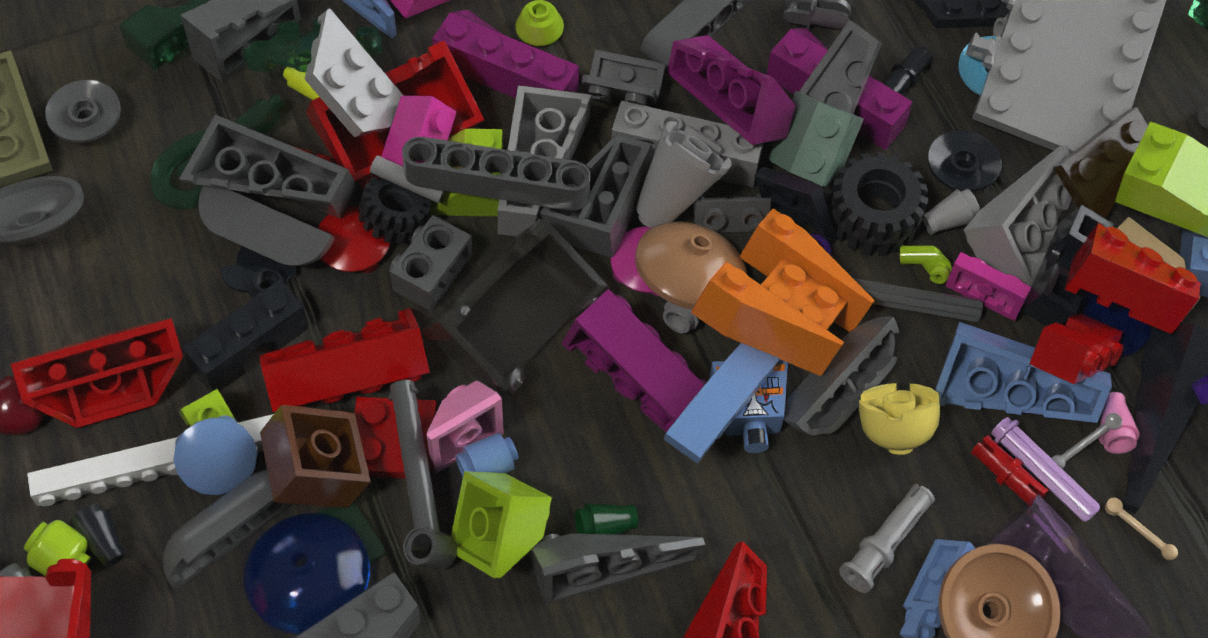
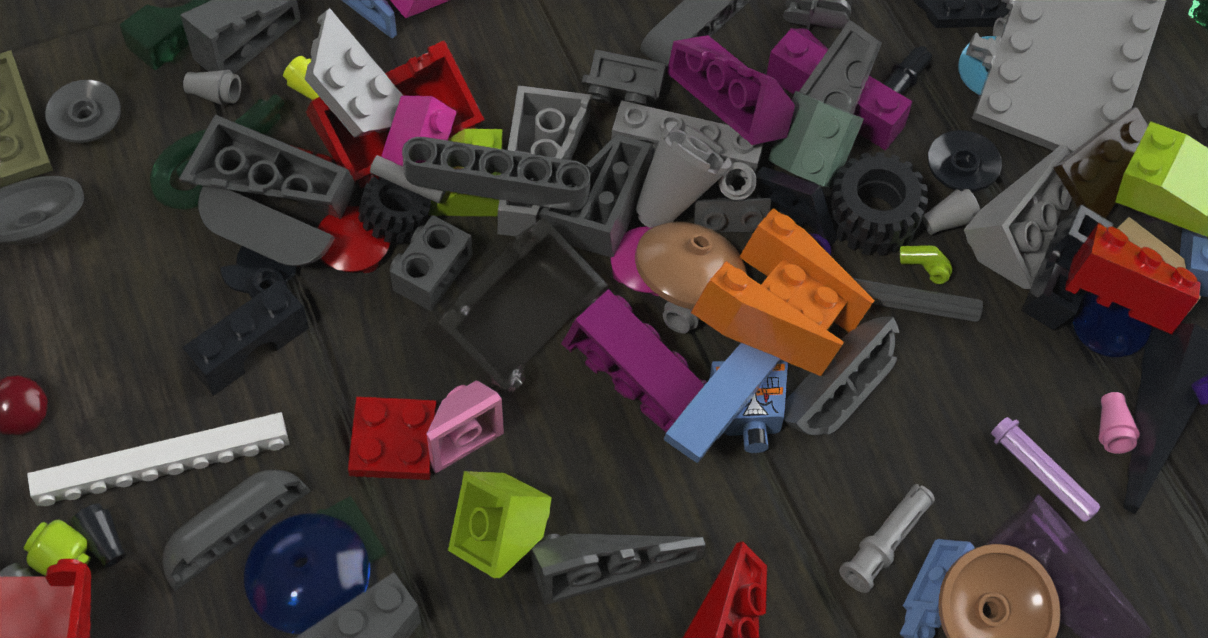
(101, 374): red wedge -> none
(204, 408): lime bracket -> none
(215, 455): medium blue dish -> none
(216, 86): none -> light grey cone
(266, 55): clear green plant -> none
(314, 457): reddish brown brick -> none
(346, 362): red wedge -> none
(419, 485): dark grey piece -> none
(488, 455): medium blue brick -> none
(502, 61): magenta wedge -> none
(539, 23): lime cone -> none
(605, 519): dark green cone -> none
(736, 171): none -> light grey cone
(900, 417): light yellow cylinder -> none
(979, 281): dark pink bracket -> none
(996, 374): medium blue wedge -> none
(1008, 470): red pin -> none
(1077, 348): red arch -> none
(1112, 421): light grey hinge -> none
(1115, 507): tan hinge -> none

